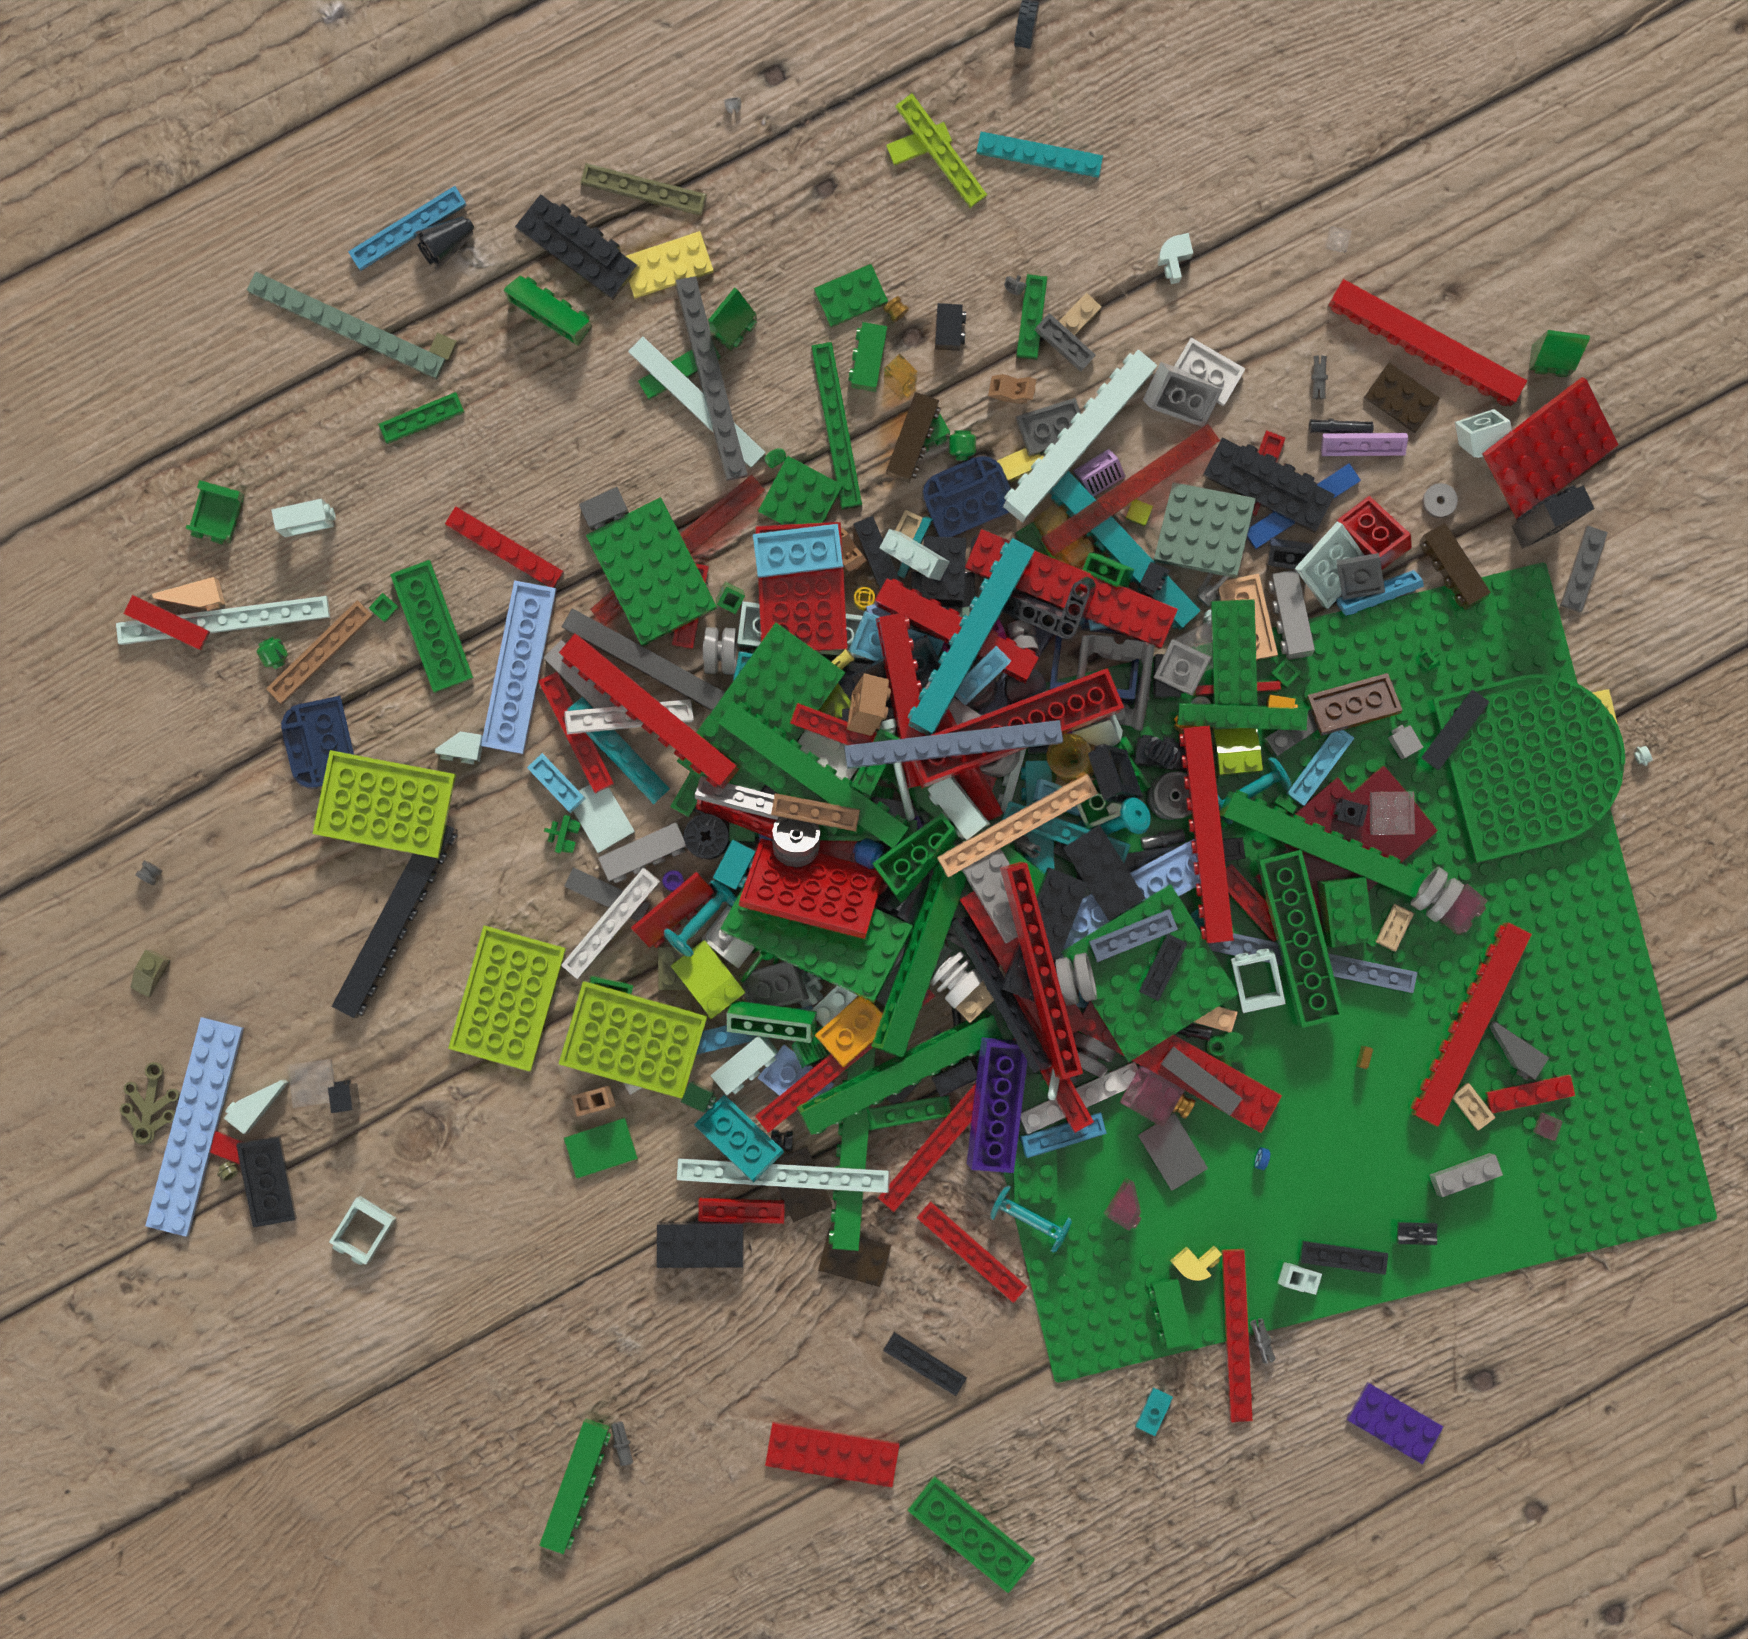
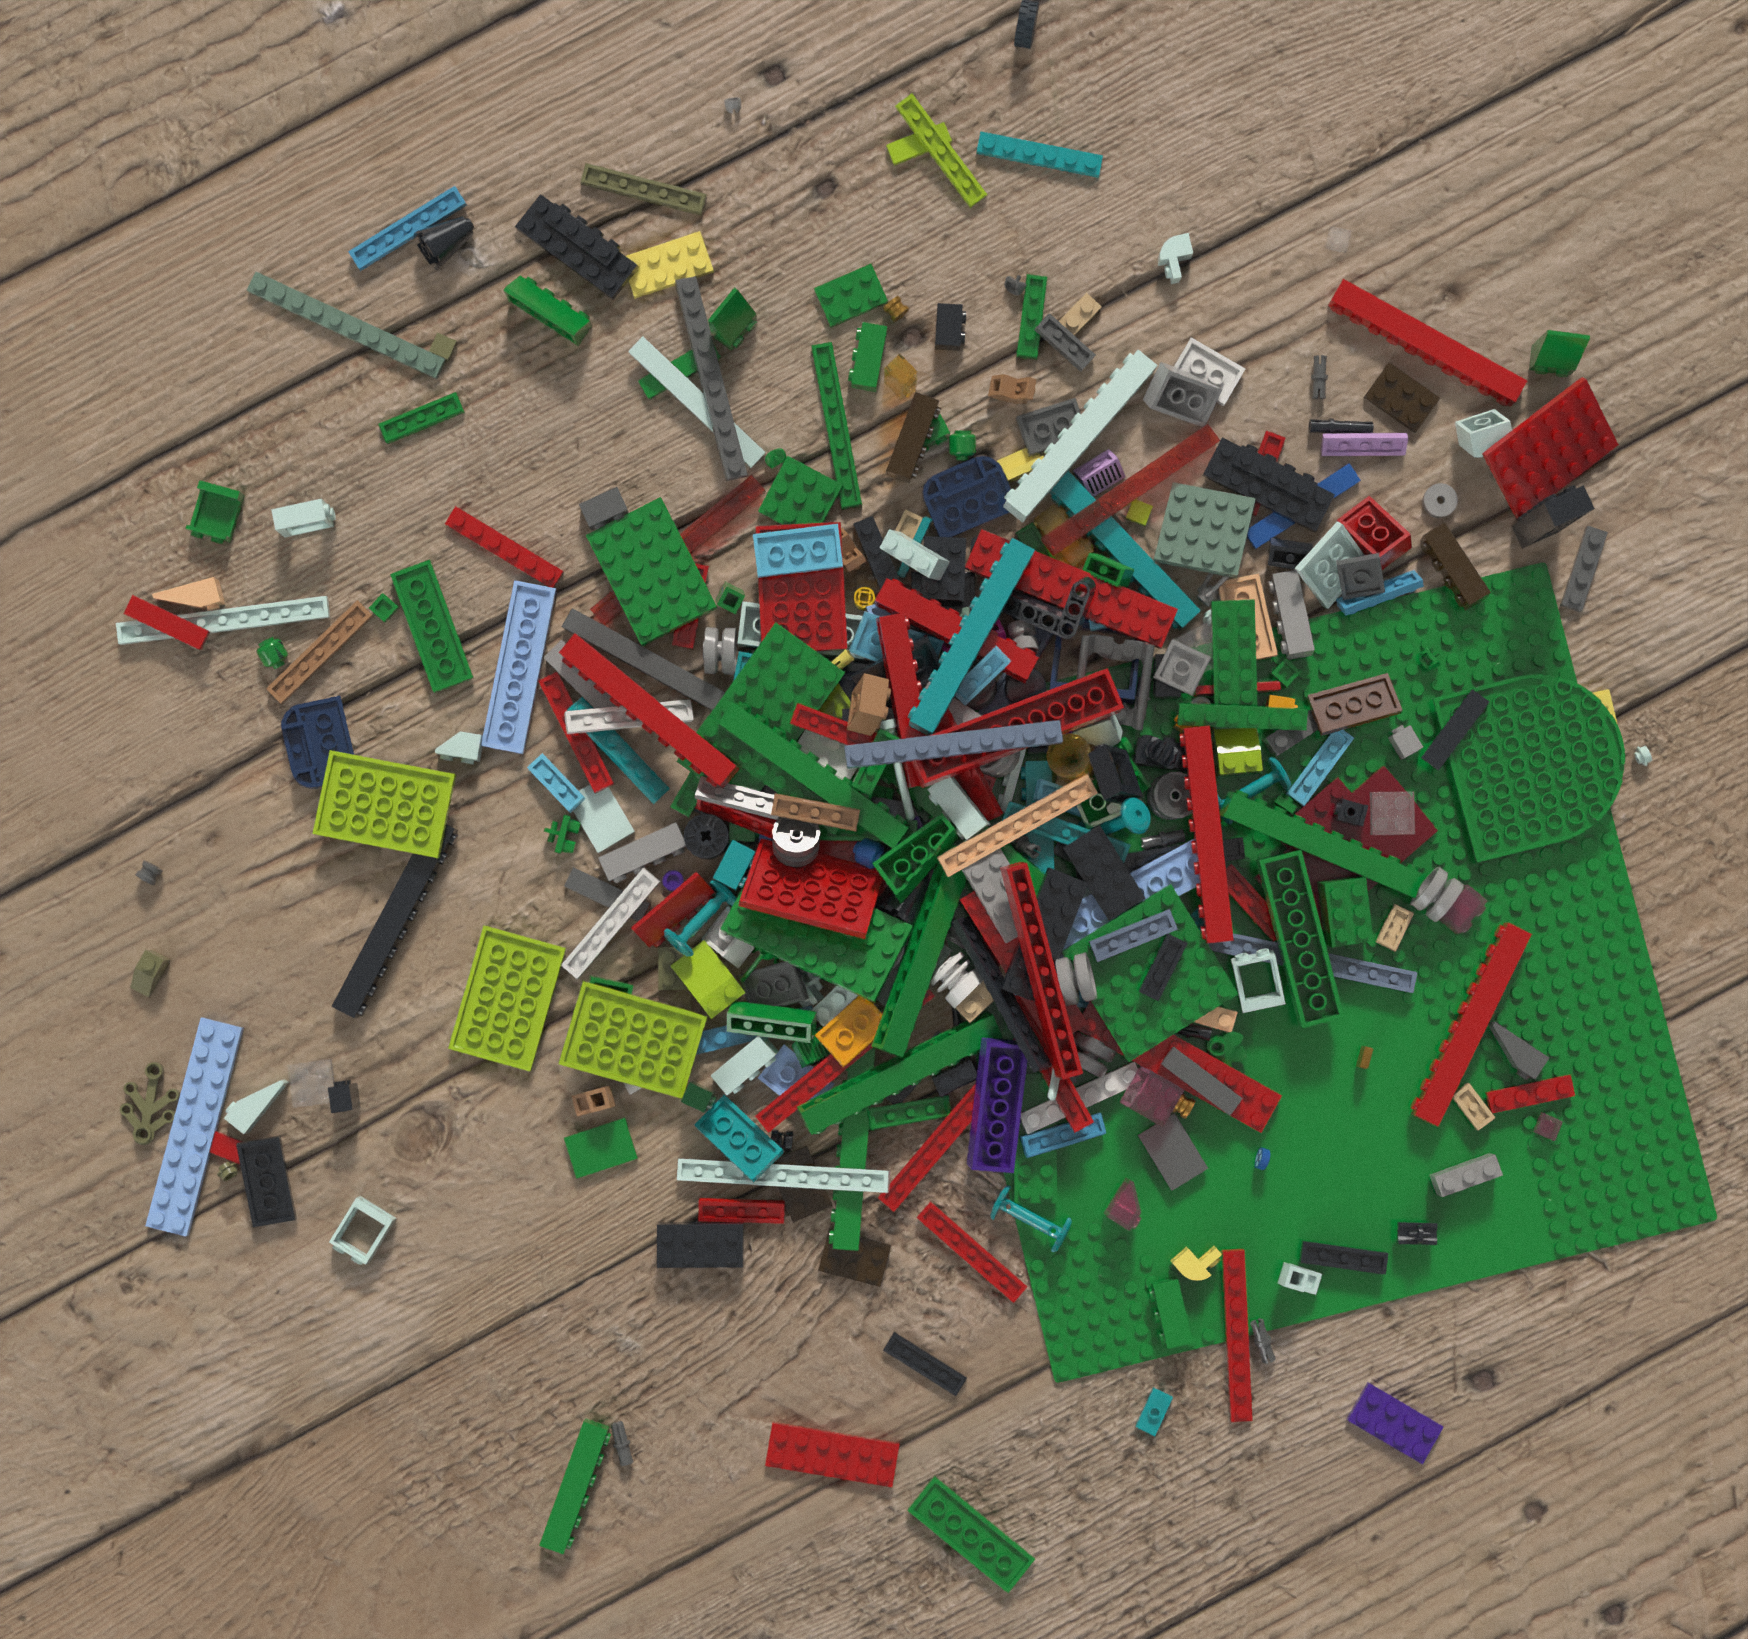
(1152, 579): black brick -> none

